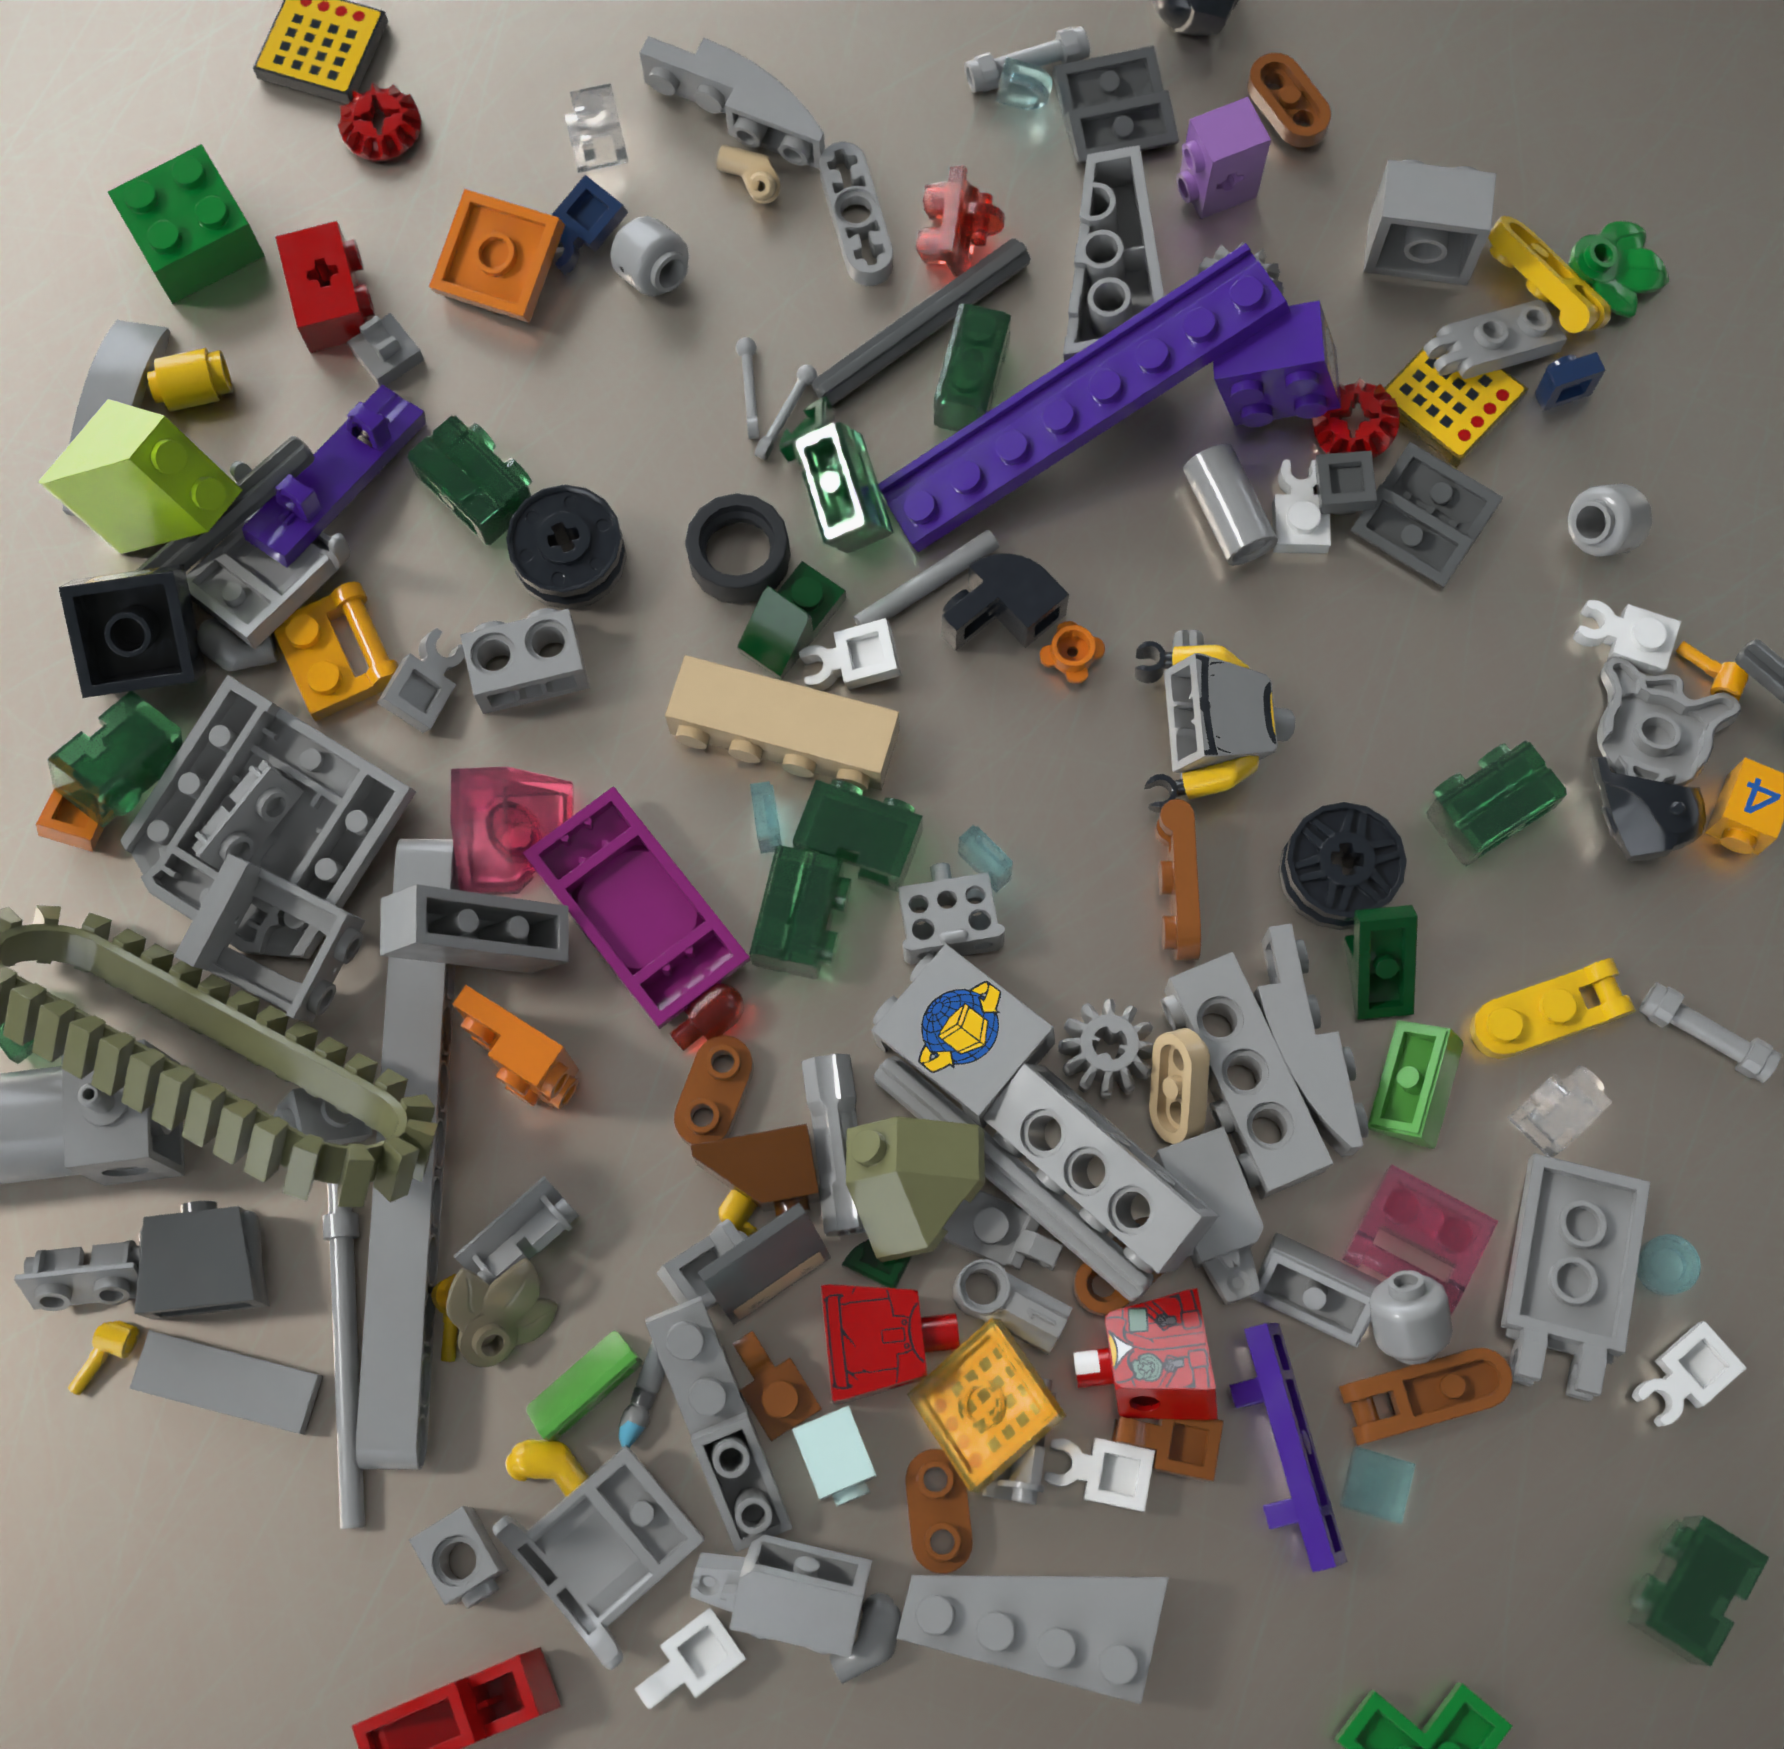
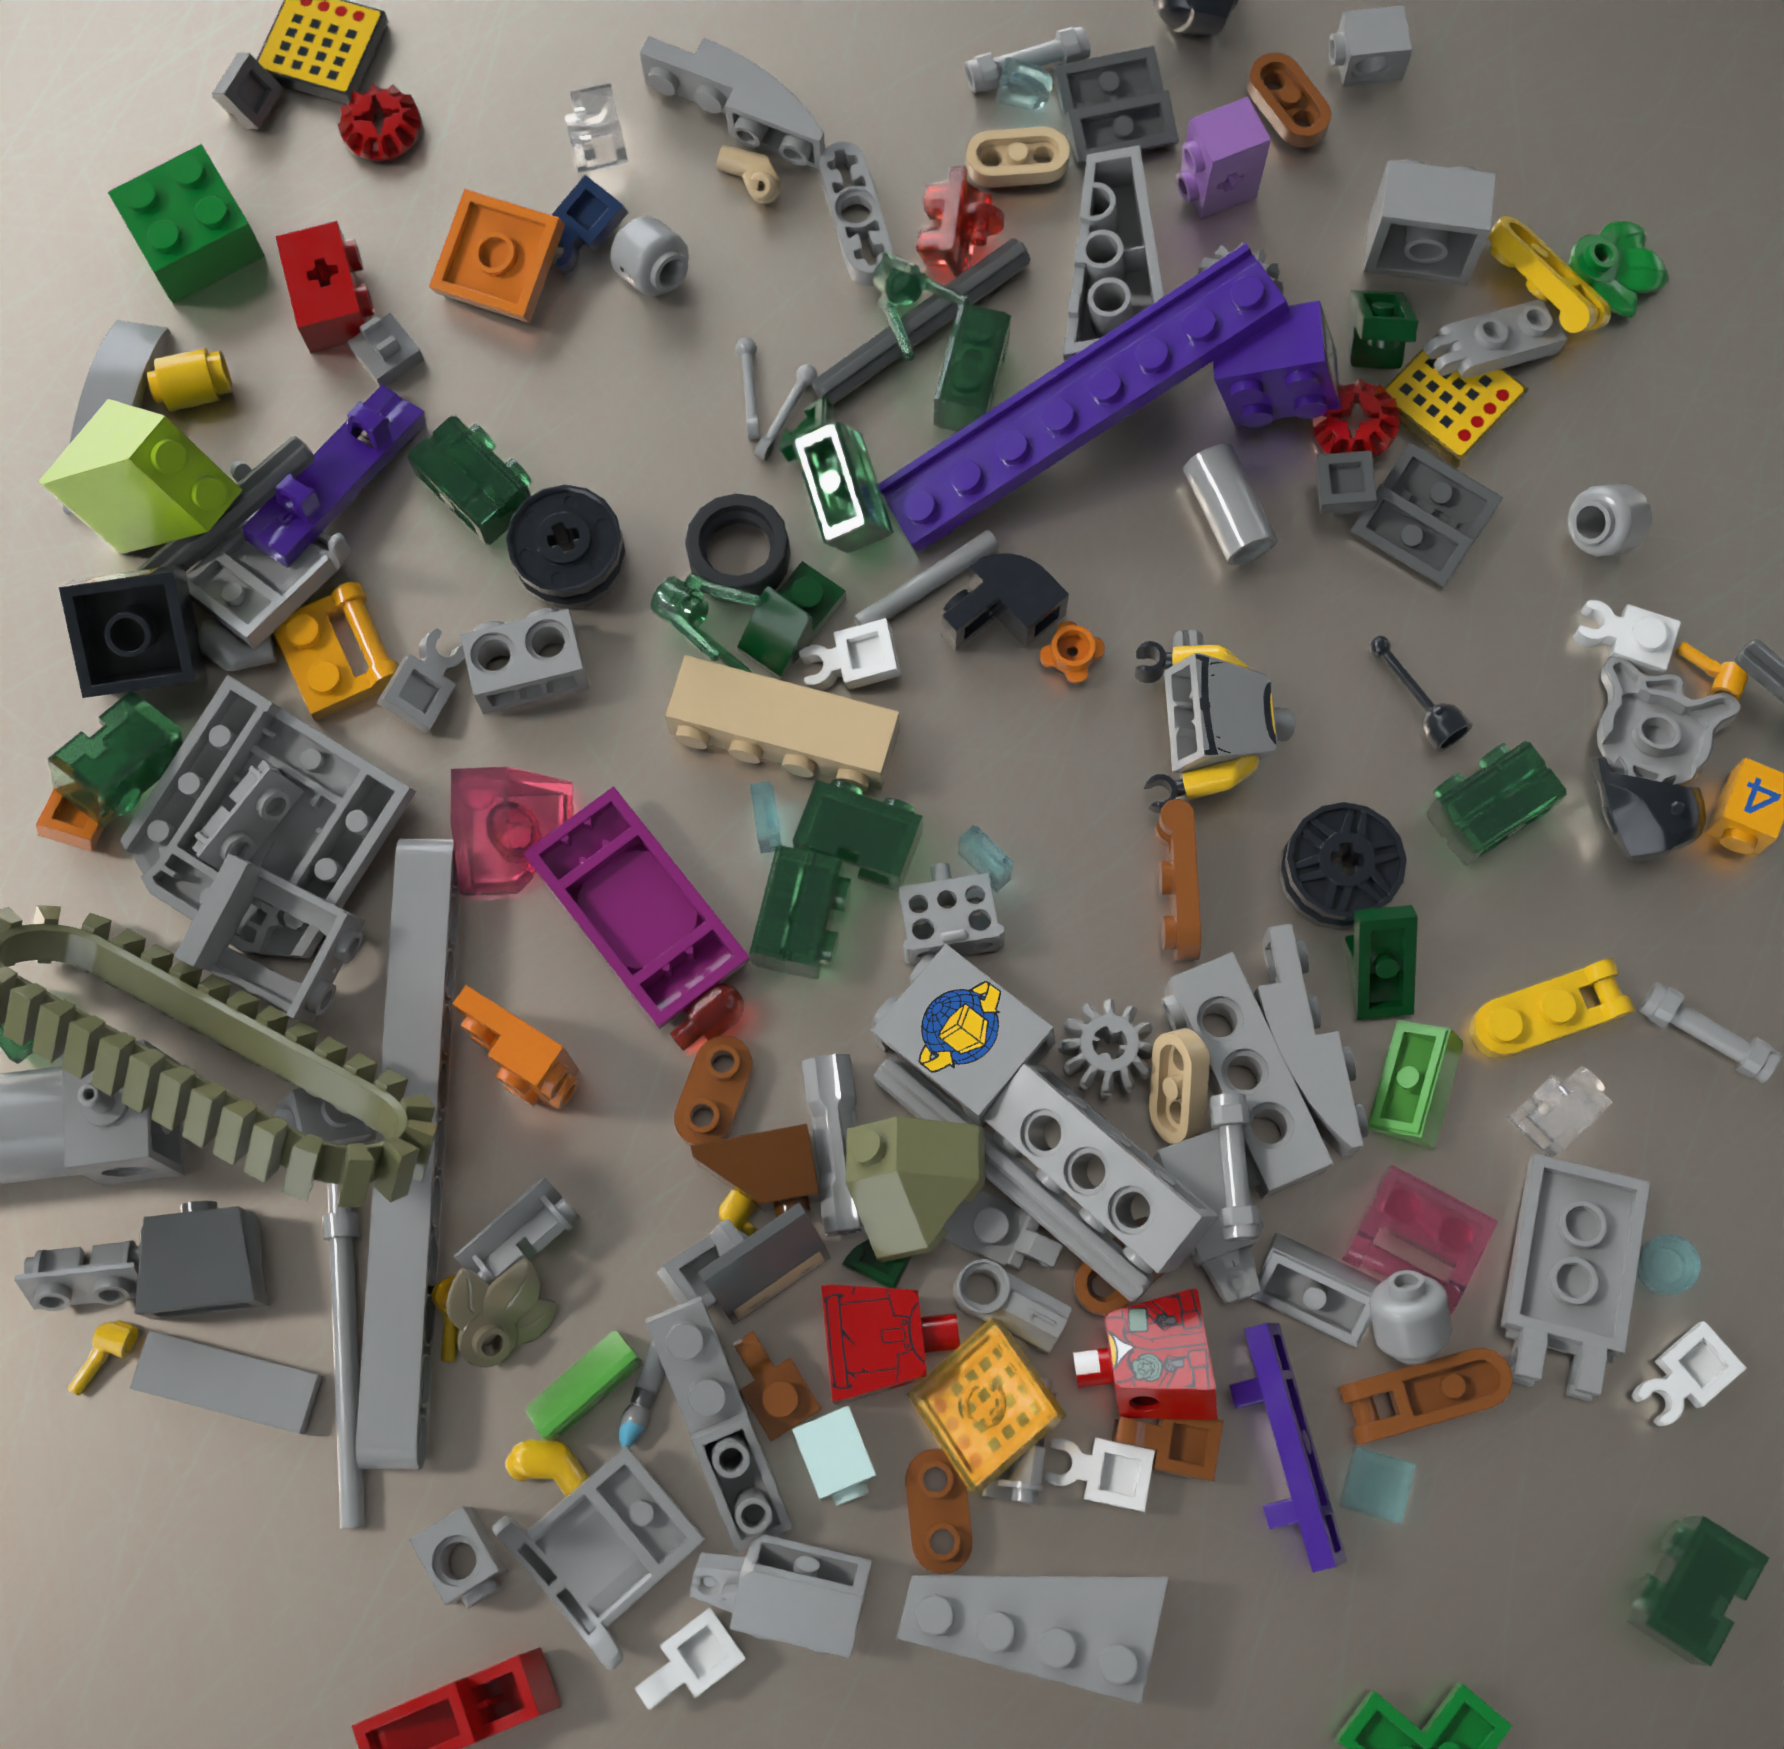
(247, 91): none -> dark grey tile
(473, 929): light grey brick -> none
(684, 608): none -> clear green plant
(875, 1638): light grey arm -> none
(901, 285): none -> clear green plant
(1016, 155): none -> tan plate
(1230, 1115): none -> light grey bar
(1298, 516): white plate -> none
(1371, 45): none -> light grey brick
(1379, 328): none -> dark green slope
(1443, 722): none -> black hinge
(1569, 380): dark blue plate -> none

